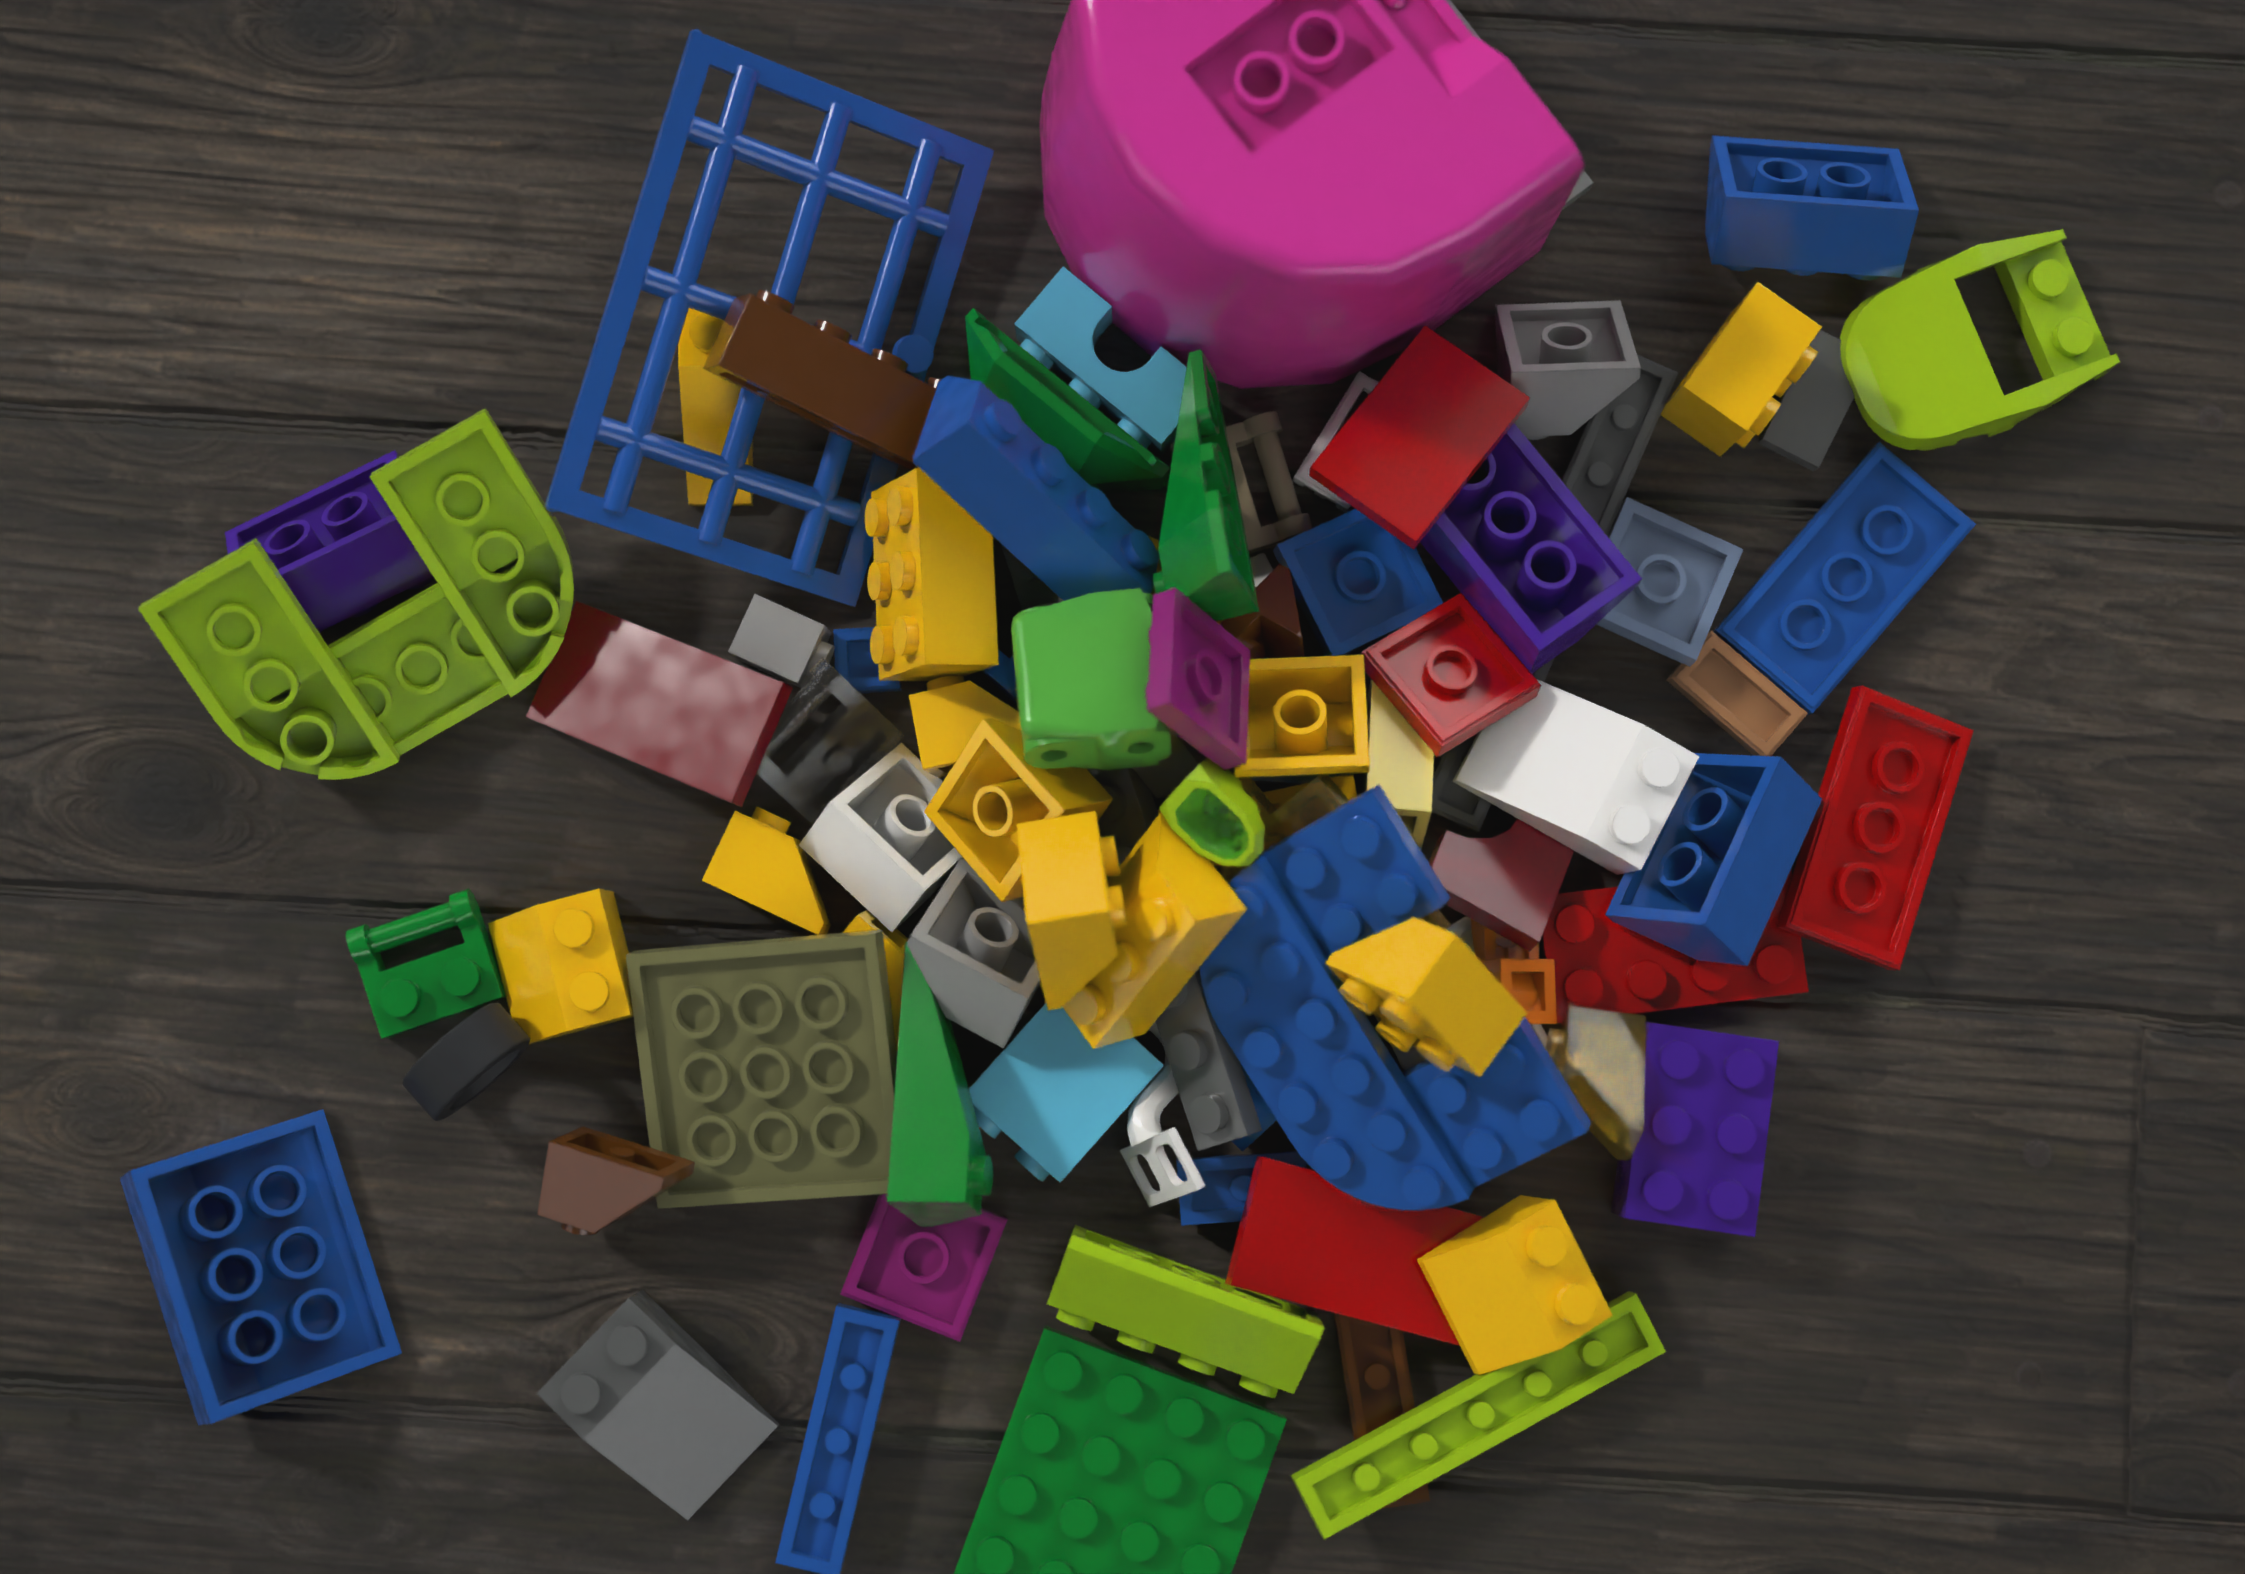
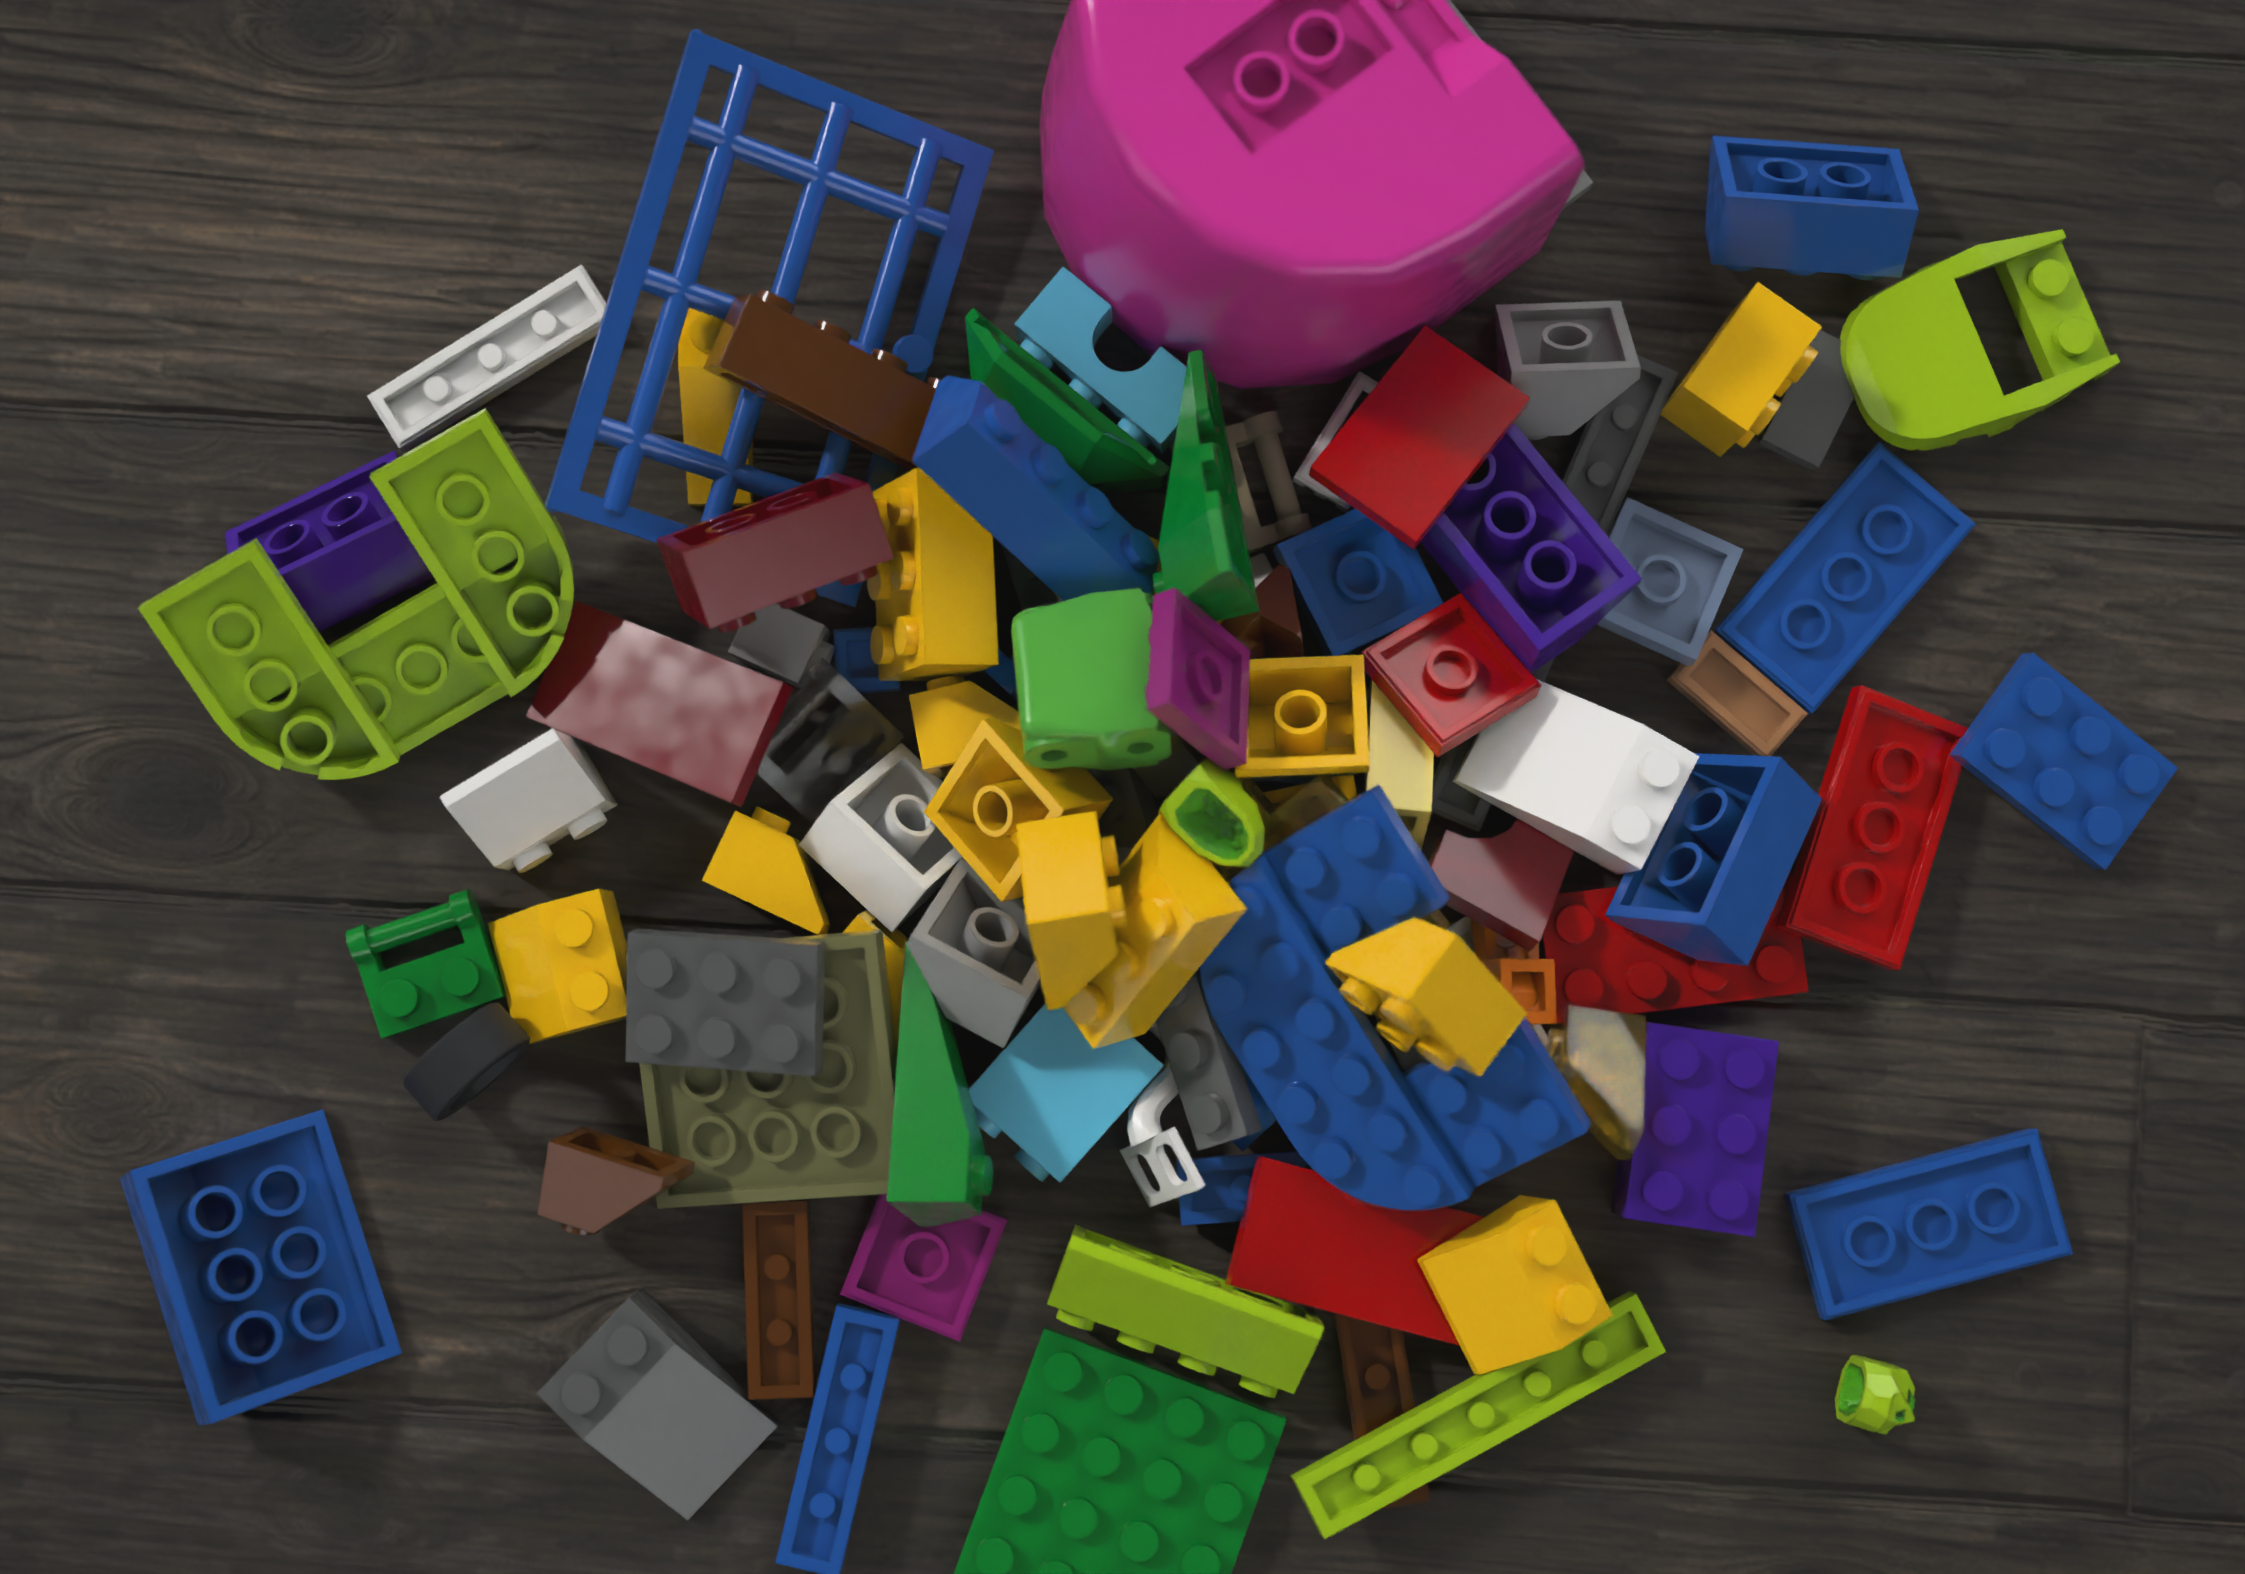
(490, 359): none -> white tile
(531, 801): none -> white slope
(725, 1001): none -> dark grey plate
(776, 551): none -> dark red brick
(779, 1299): none -> reddish brown plate
(1874, 1395): none -> lime rock
(1928, 1223): none -> blue tile
(2063, 761): none -> blue plate

